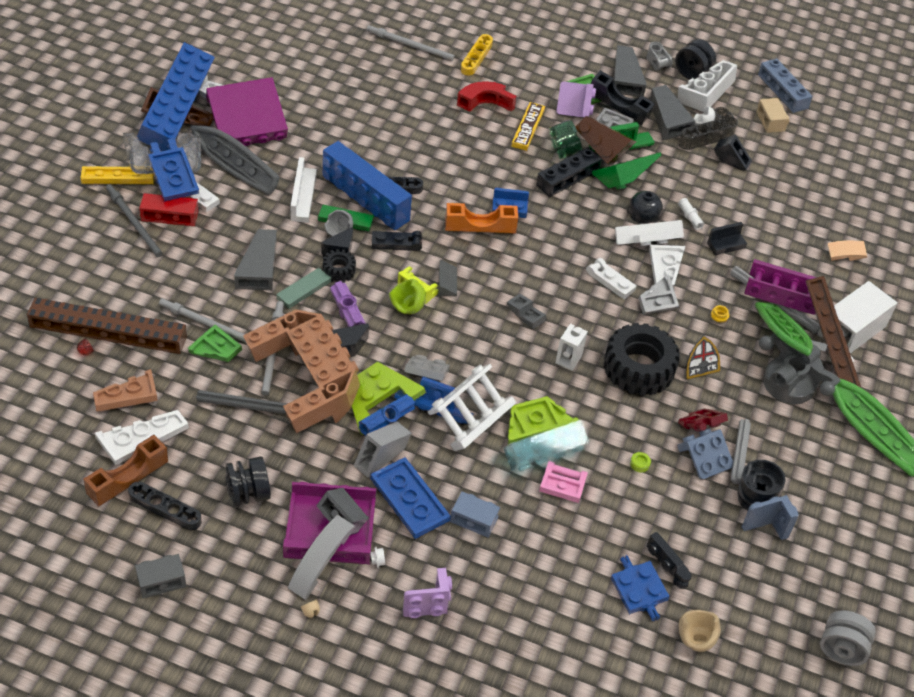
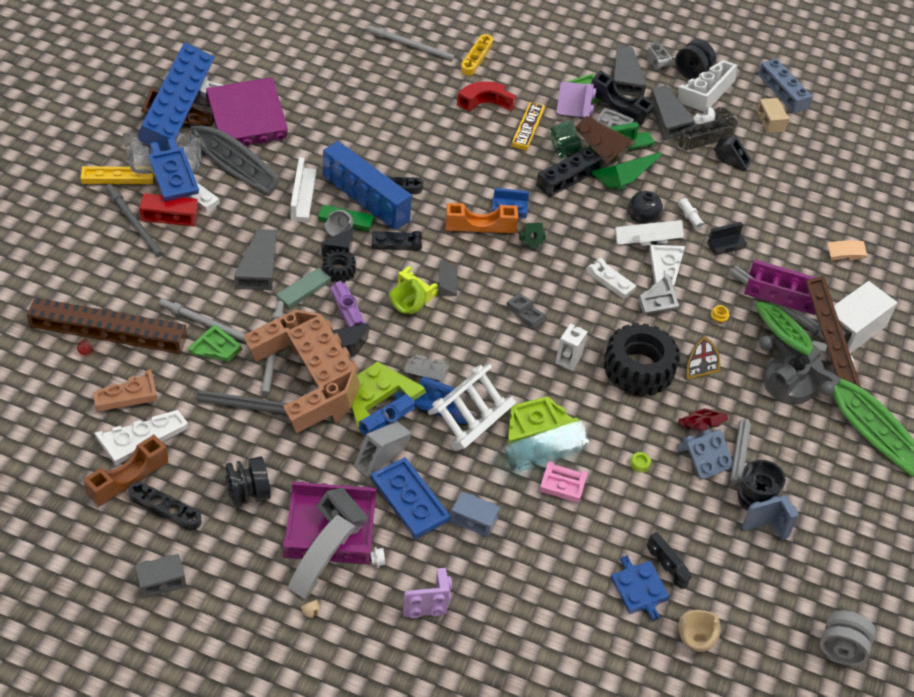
(538, 234): none -> dark green brick

